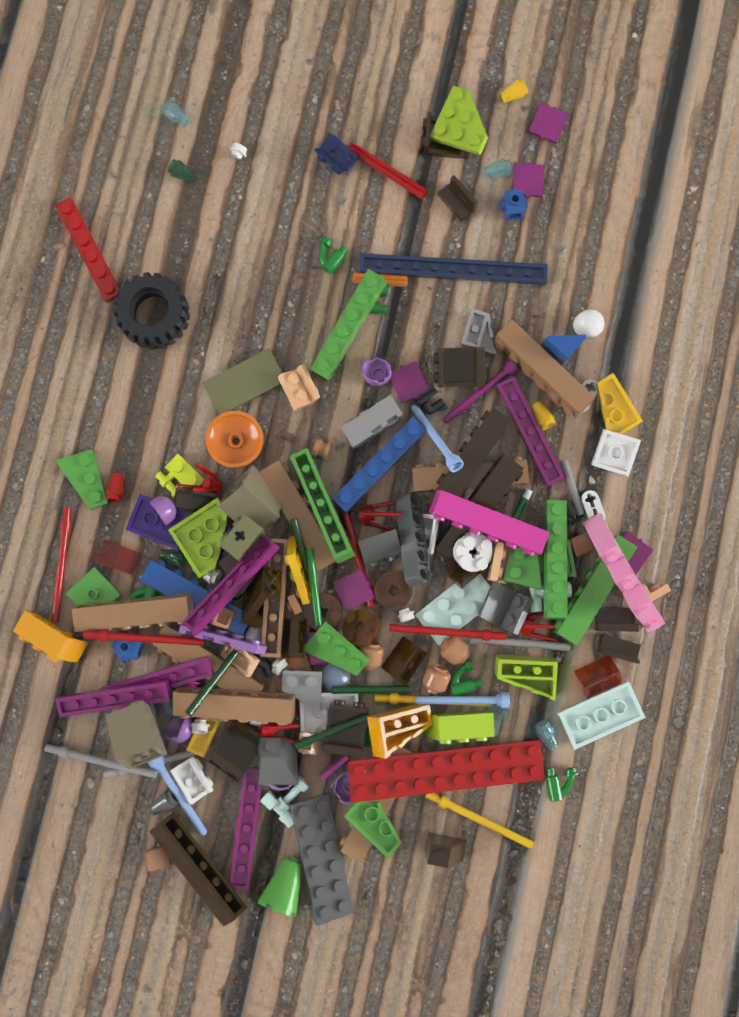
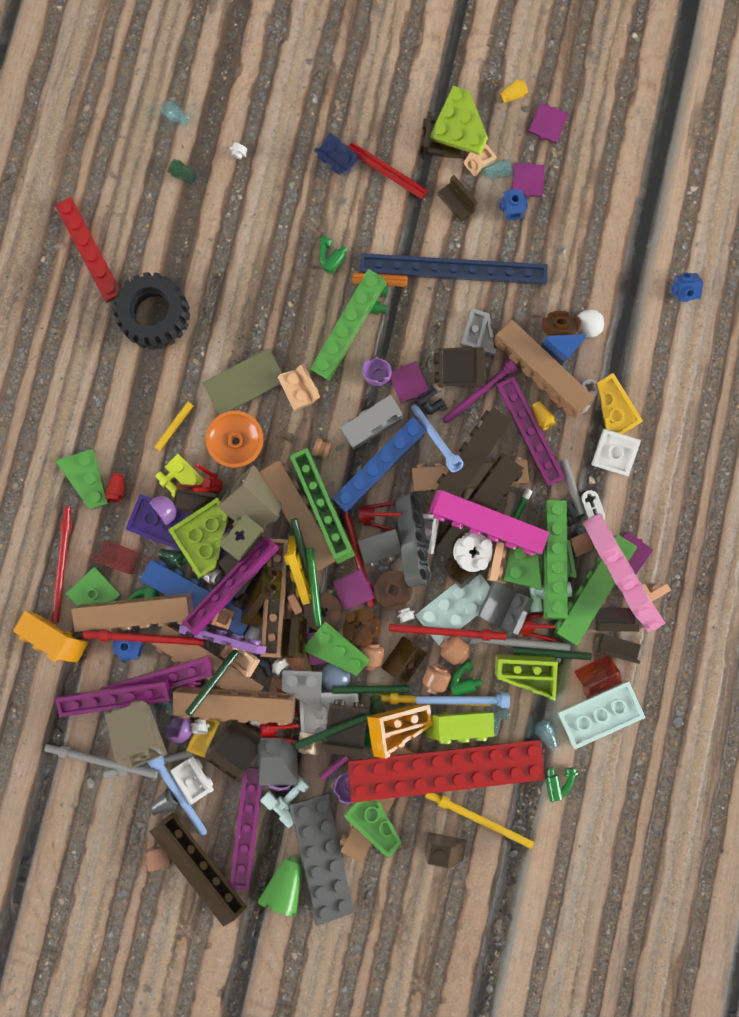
(173, 426): none -> yellow bar
(376, 705): none -> clear green cone
(477, 162): none -> light nougat bracket
(552, 653): none -> dark green bar
(561, 324): none -> reddish brown plate
(687, 287): none -> blue brick

